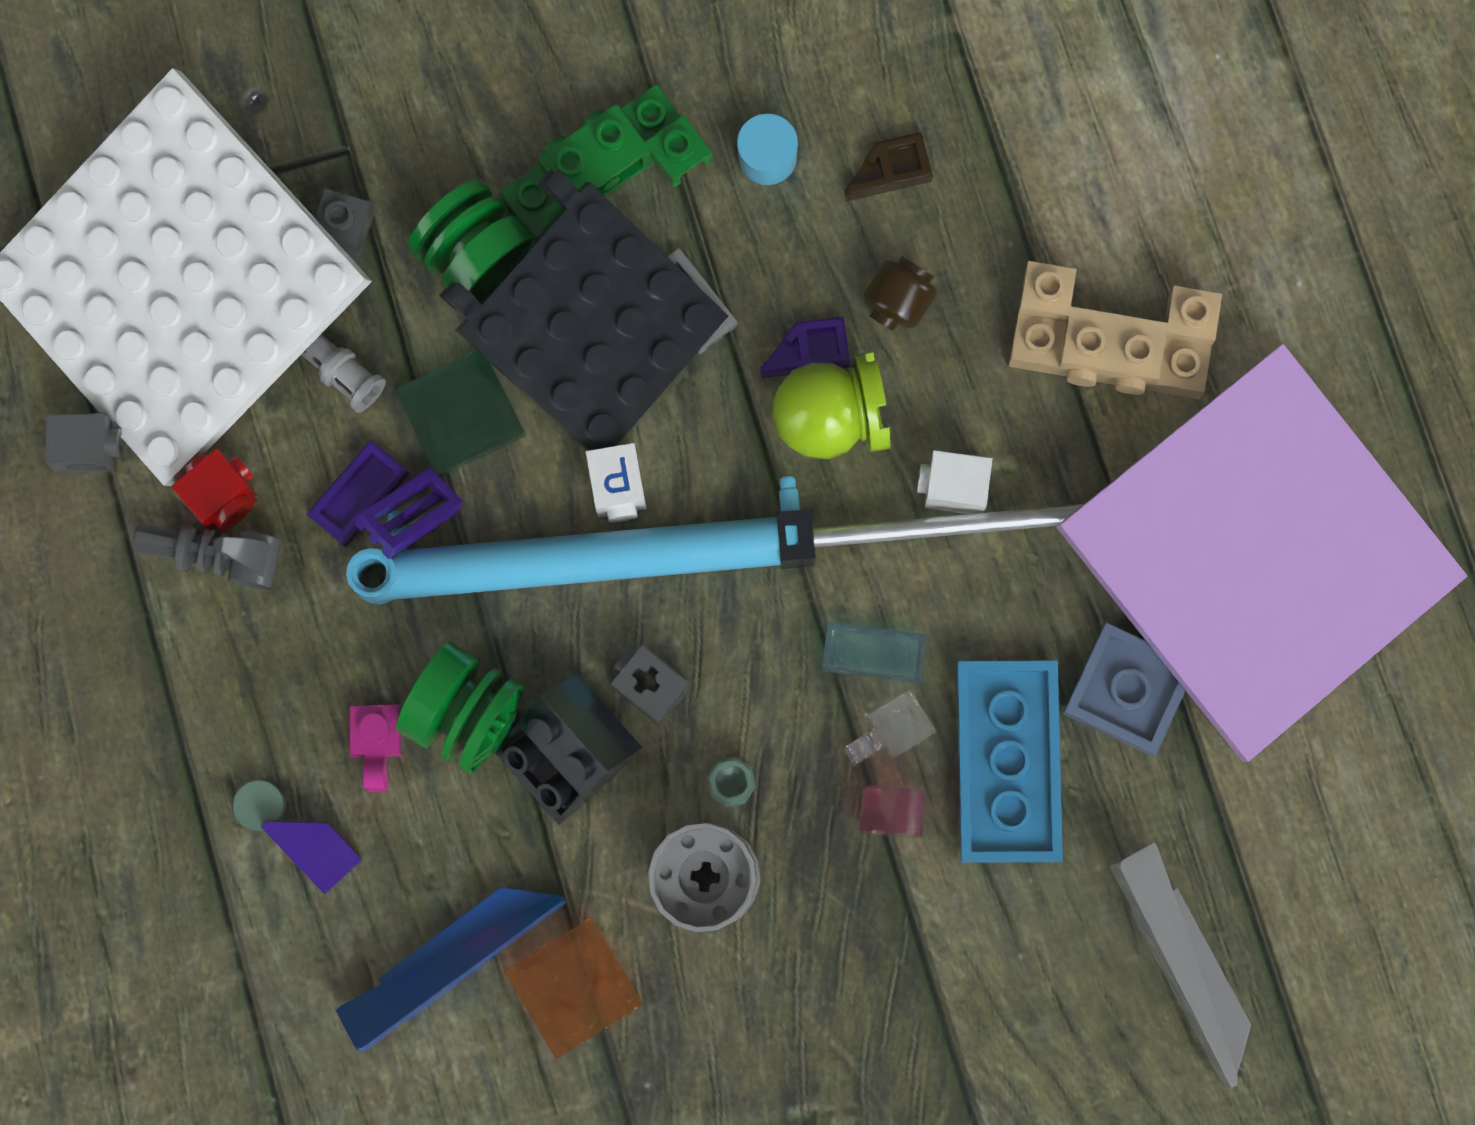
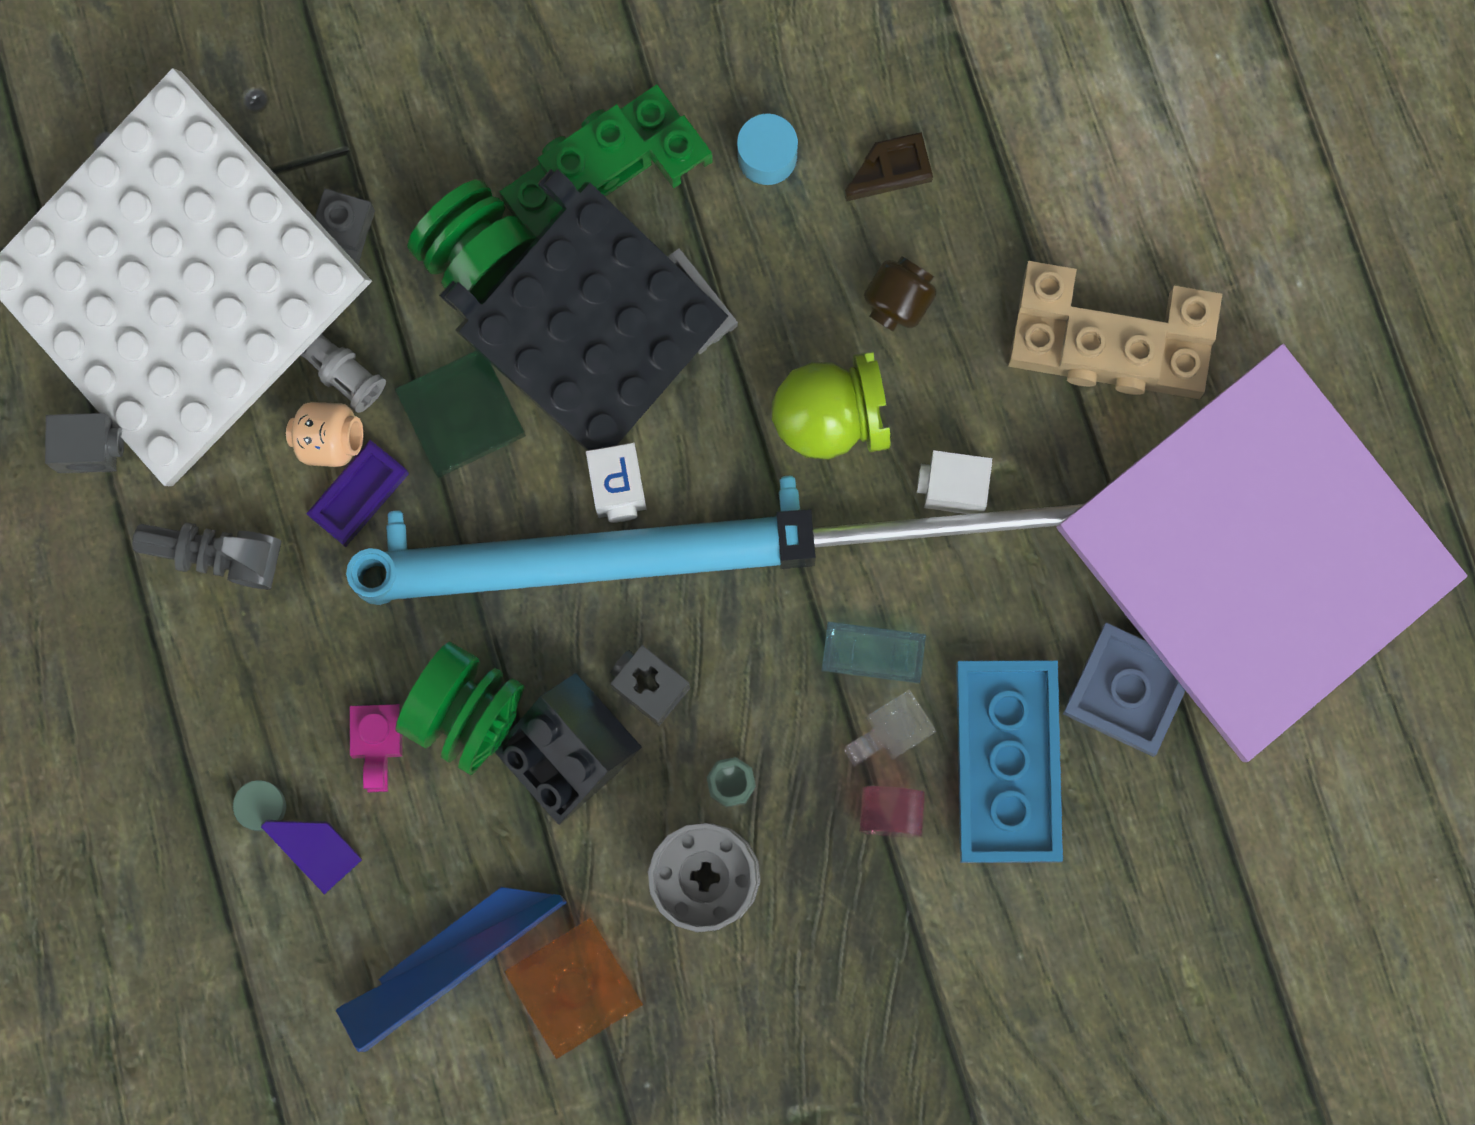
(217, 490): red brick -> none
(325, 434): none -> light nougat head
(382, 533): dark purple tile -> none
(809, 342): dark purple tile -> none
(1185, 960): light grey wedge -> none

